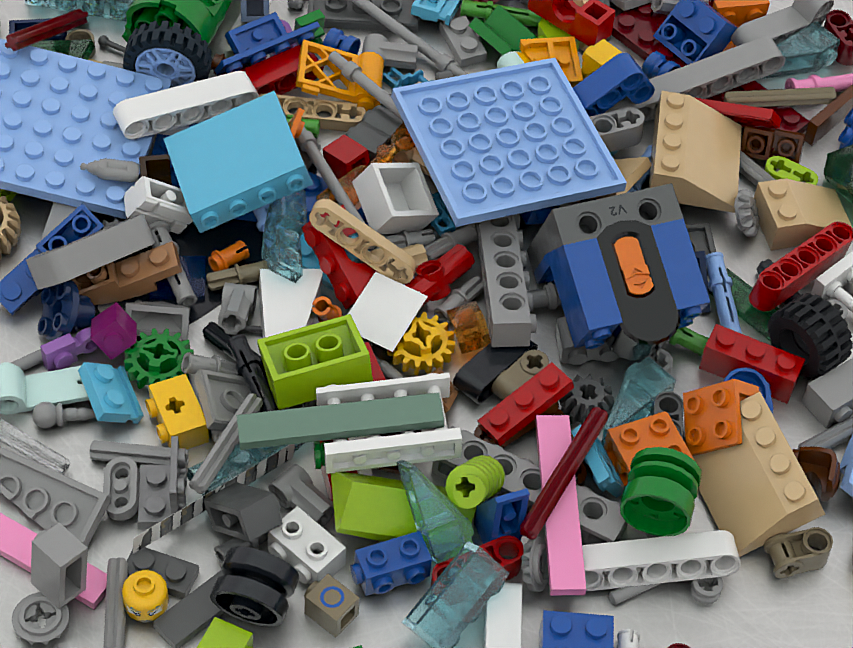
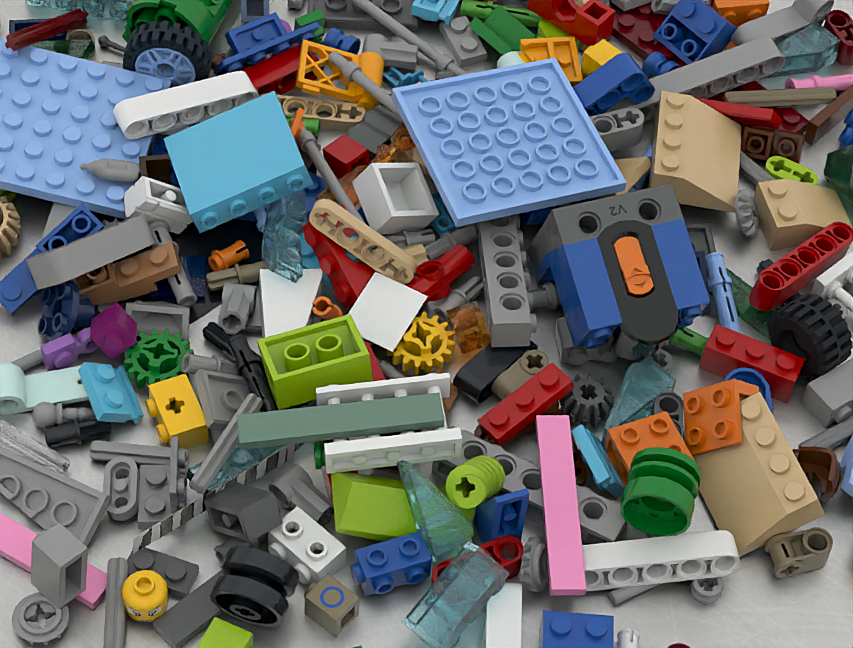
(75, 432): none -> black axle
(563, 473): dark red axle -> none

